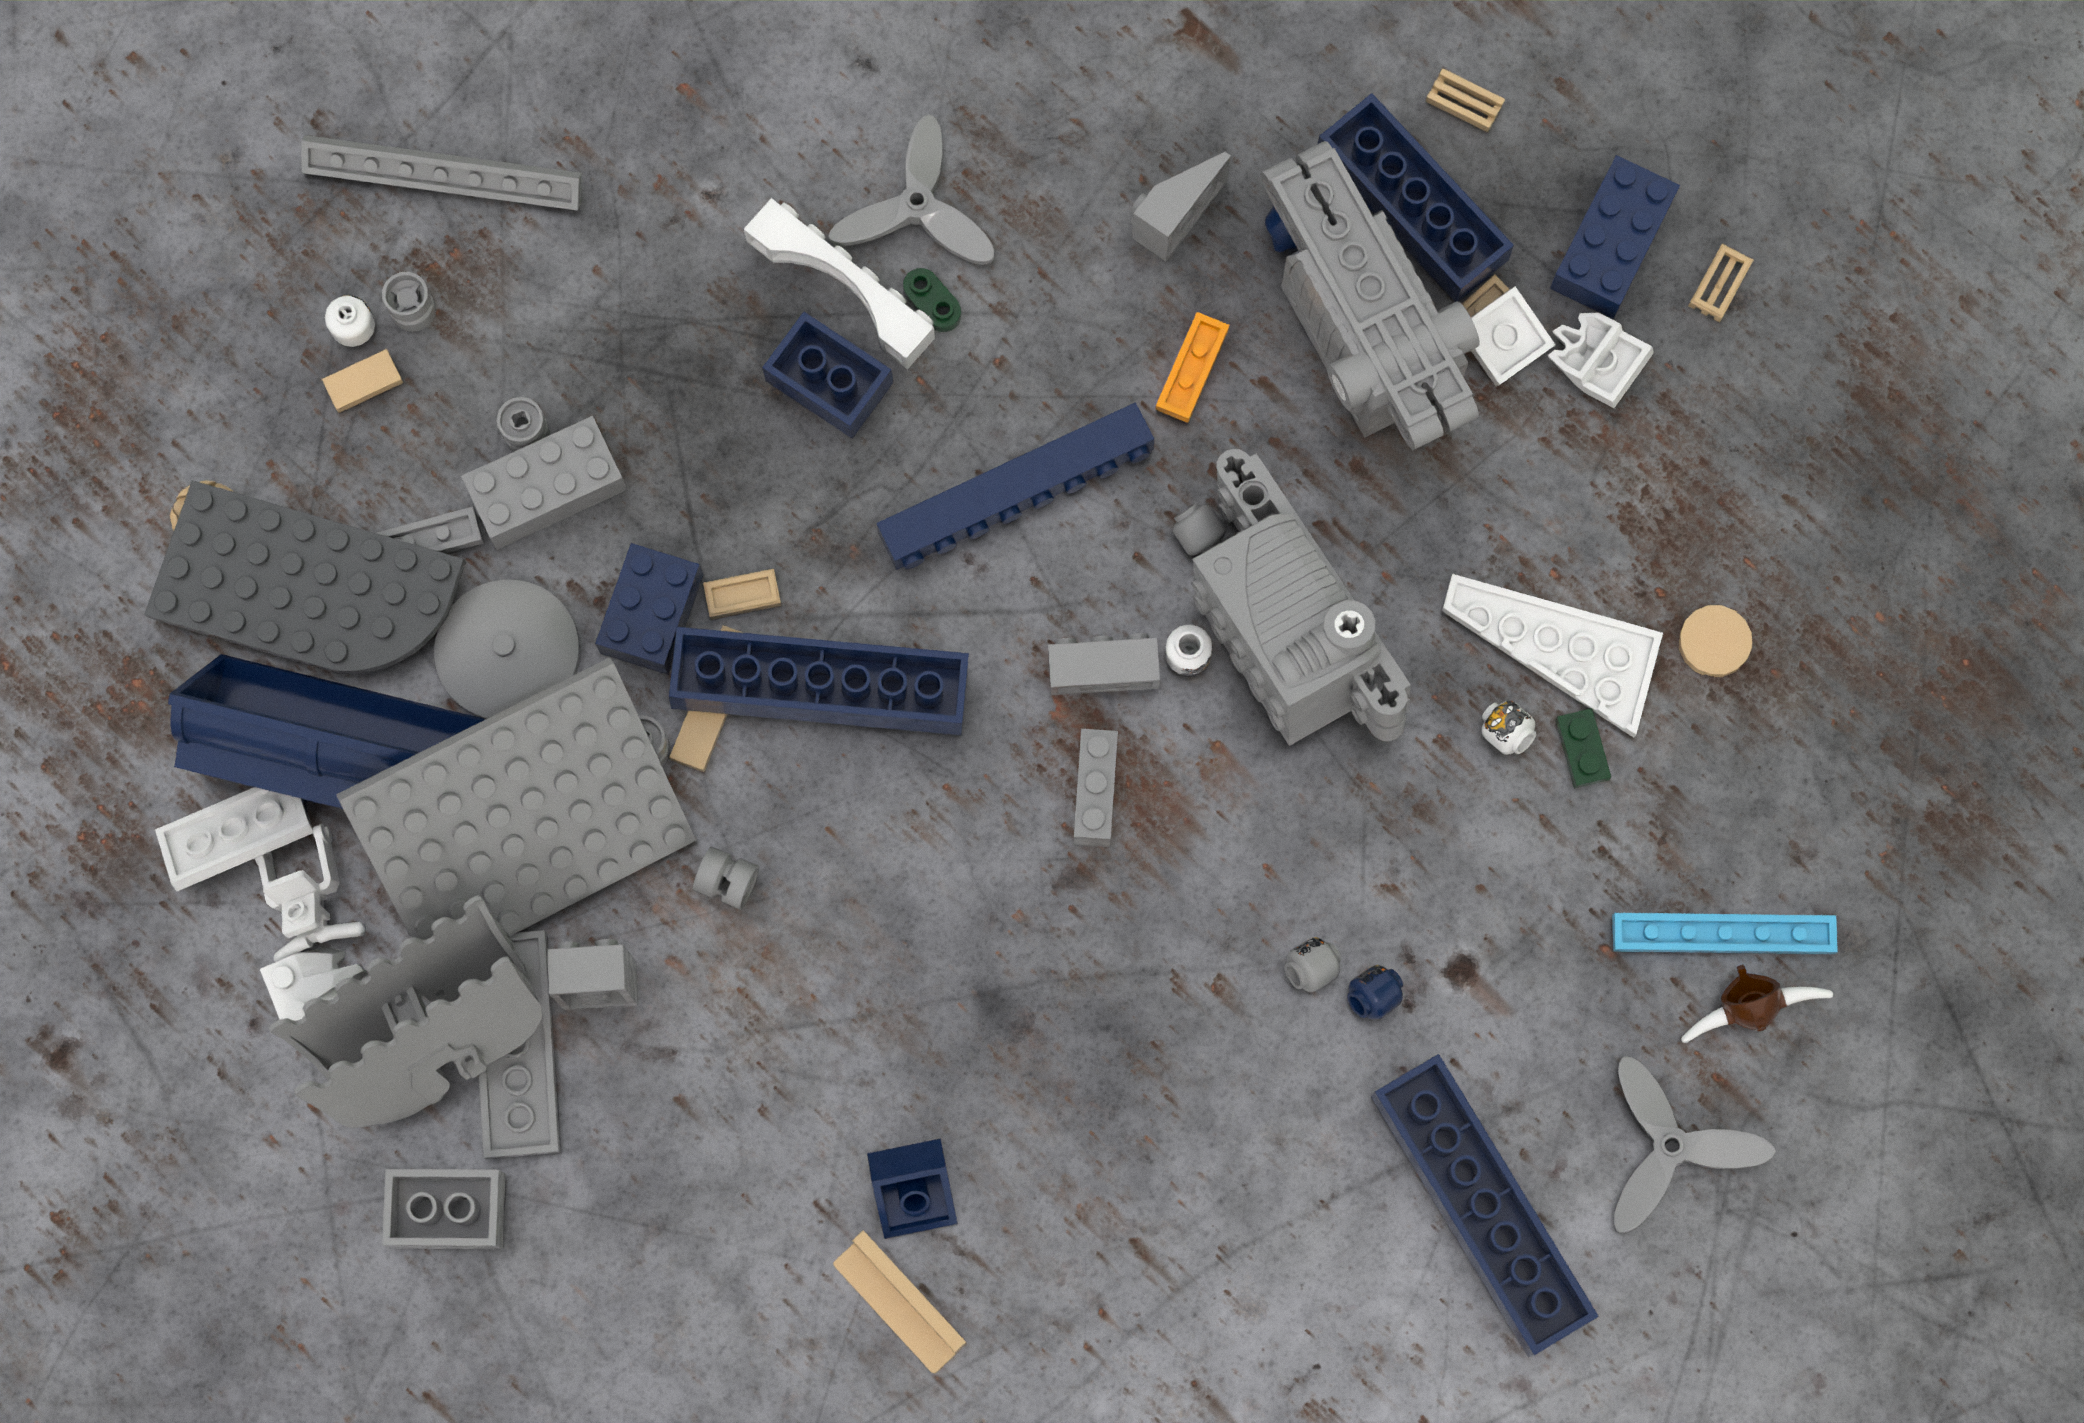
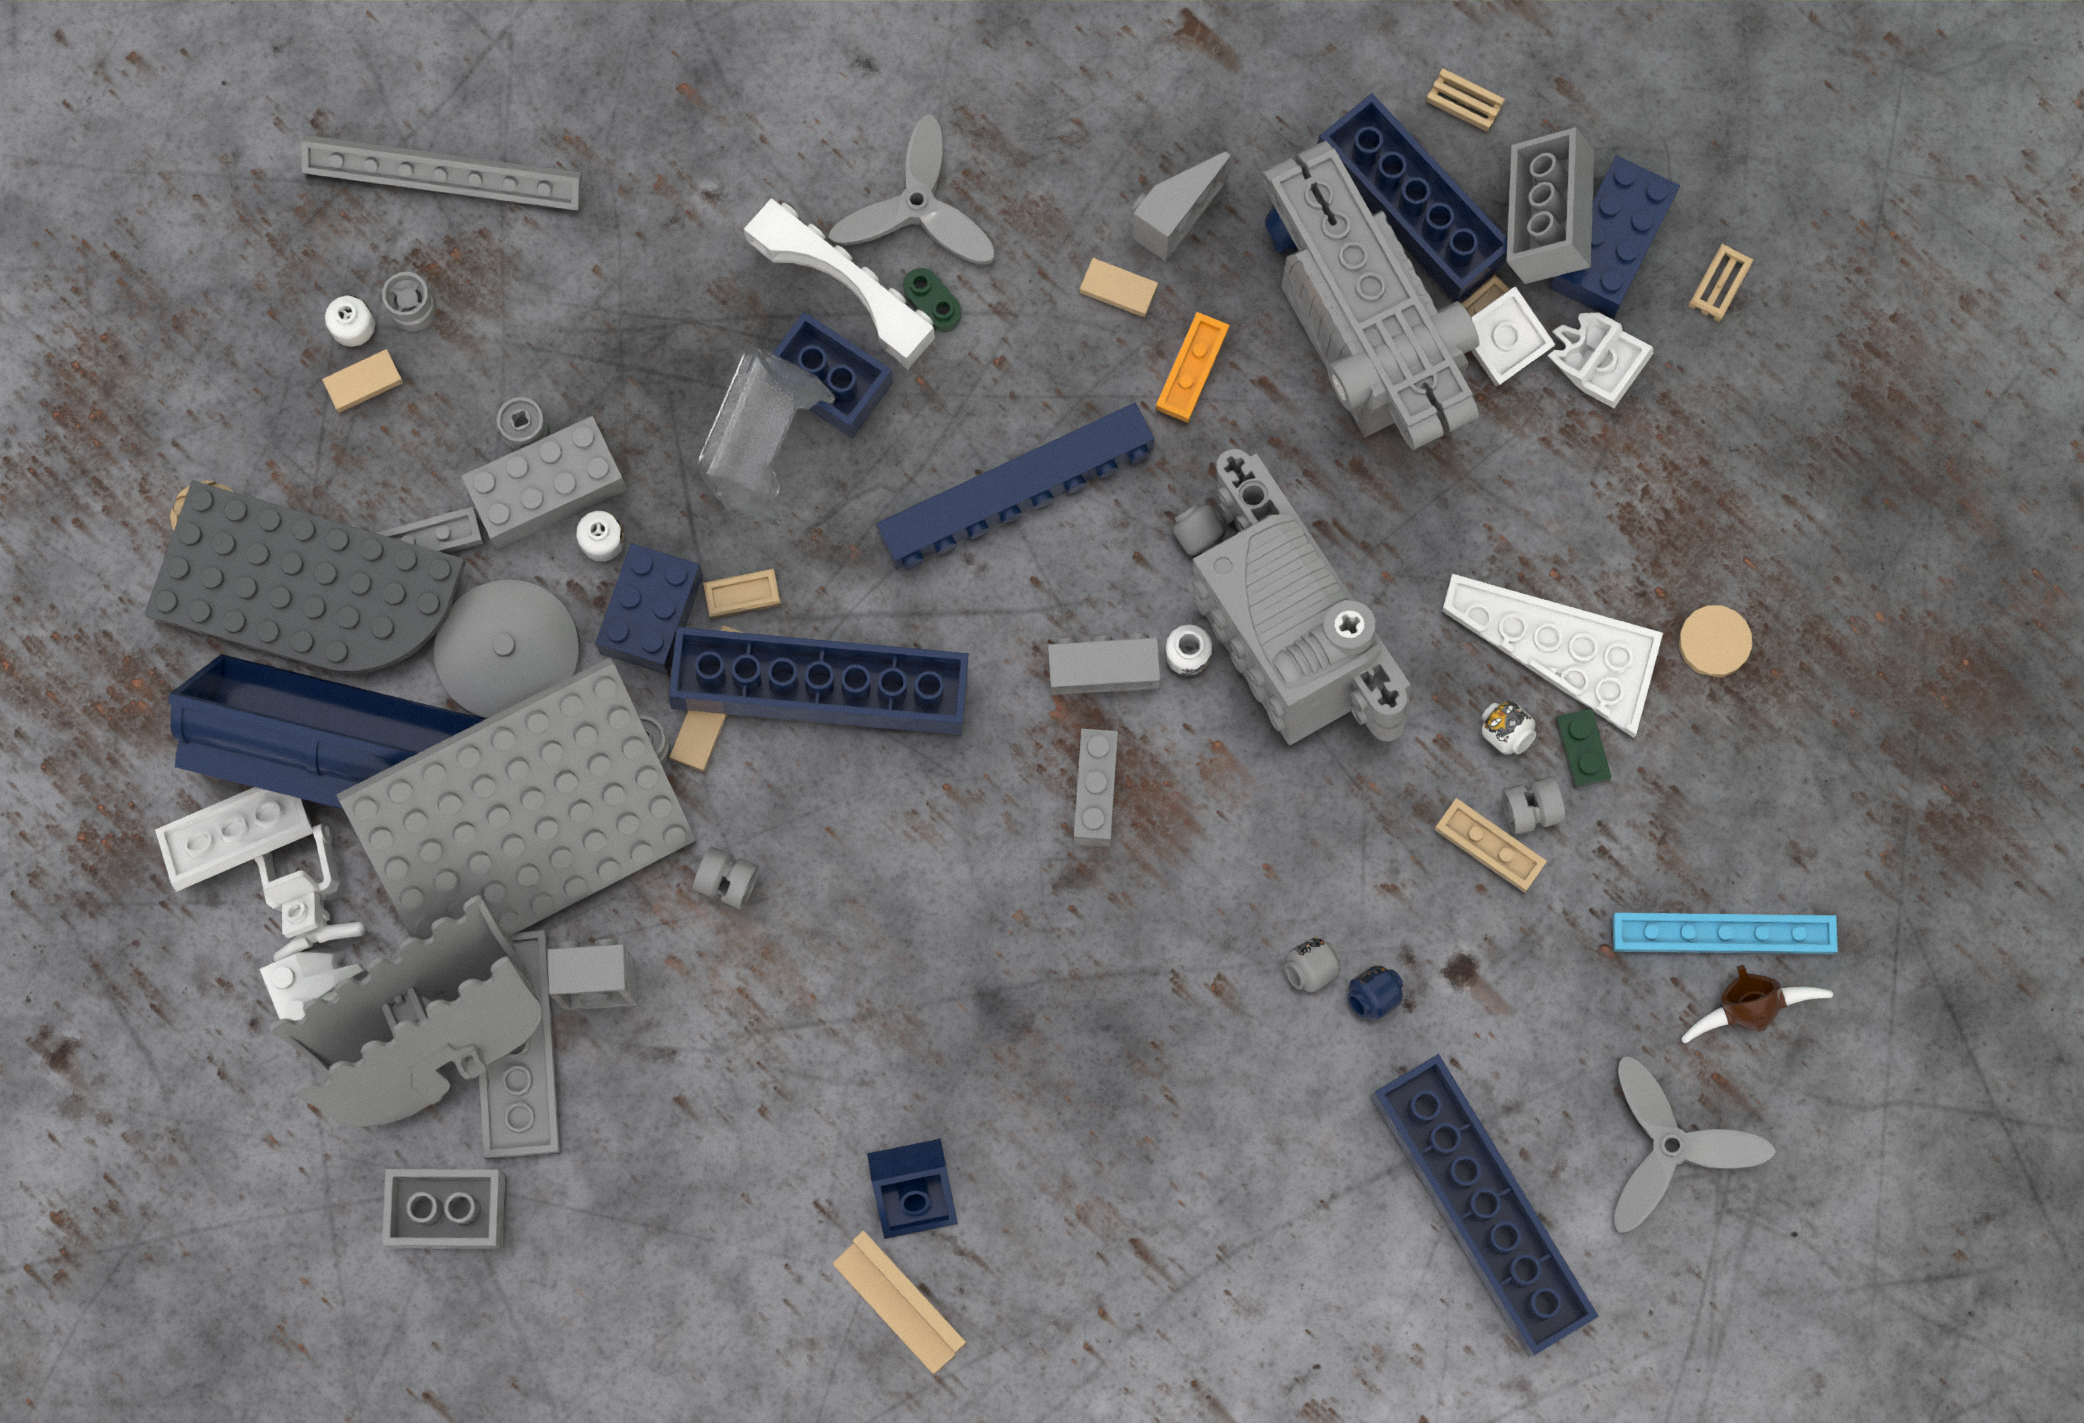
(611, 537): none -> white head
(752, 429): none -> clear windscreen
(1118, 287): none -> tan tile
(1490, 845): none -> tan plate
(1546, 805): none -> light grey wheel
(1550, 206): none -> light grey brick

